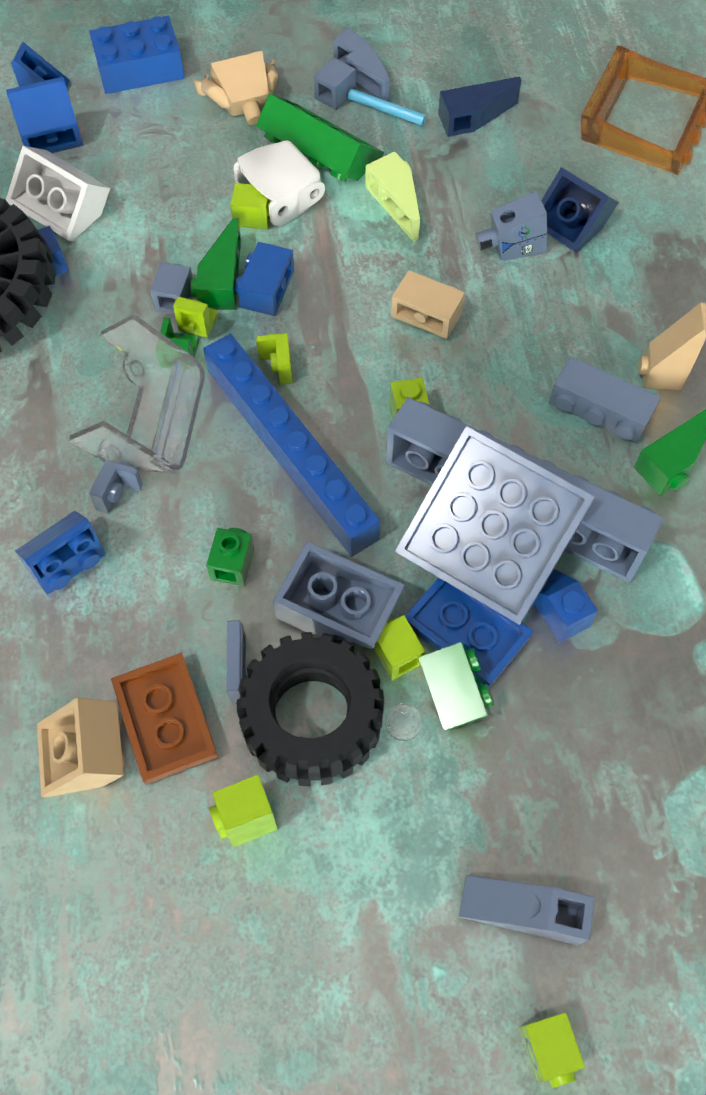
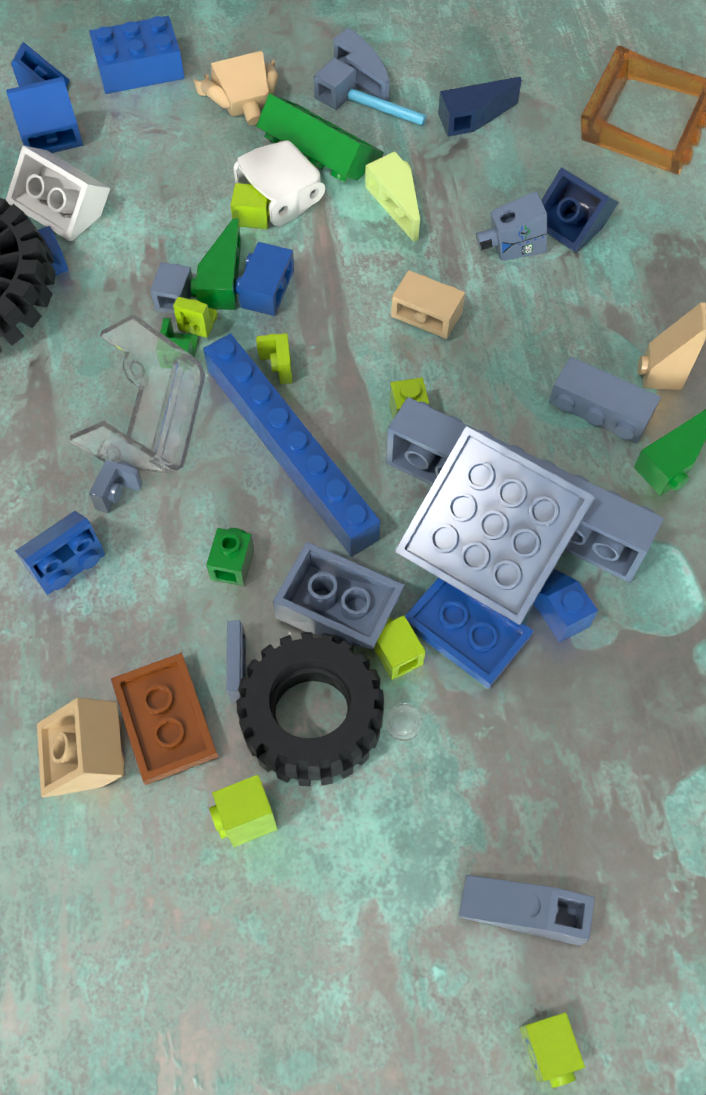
(456, 685): brick -> none

